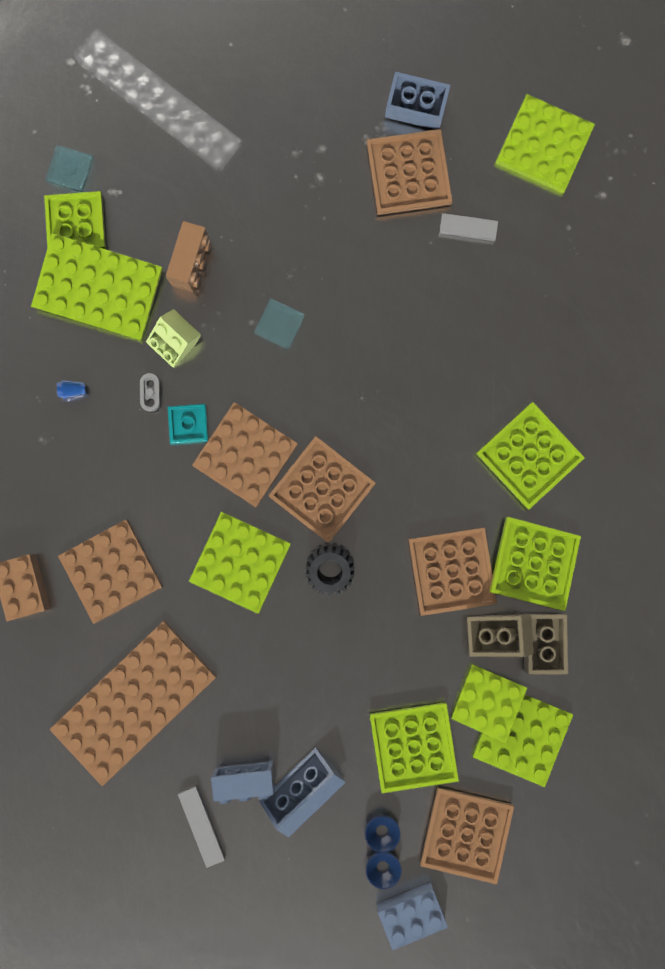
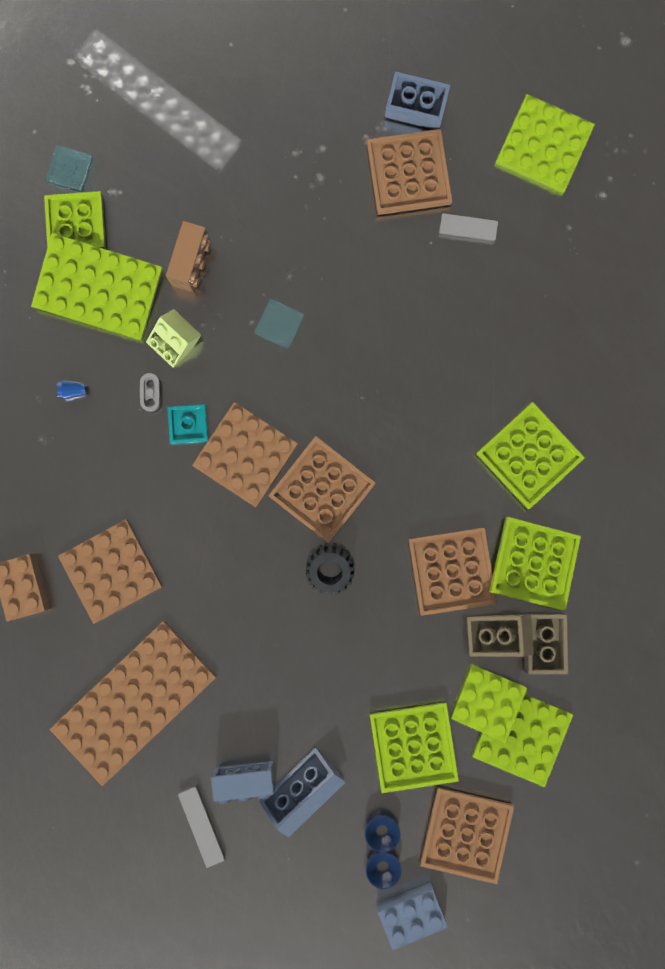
(239, 562): lime plate -> none

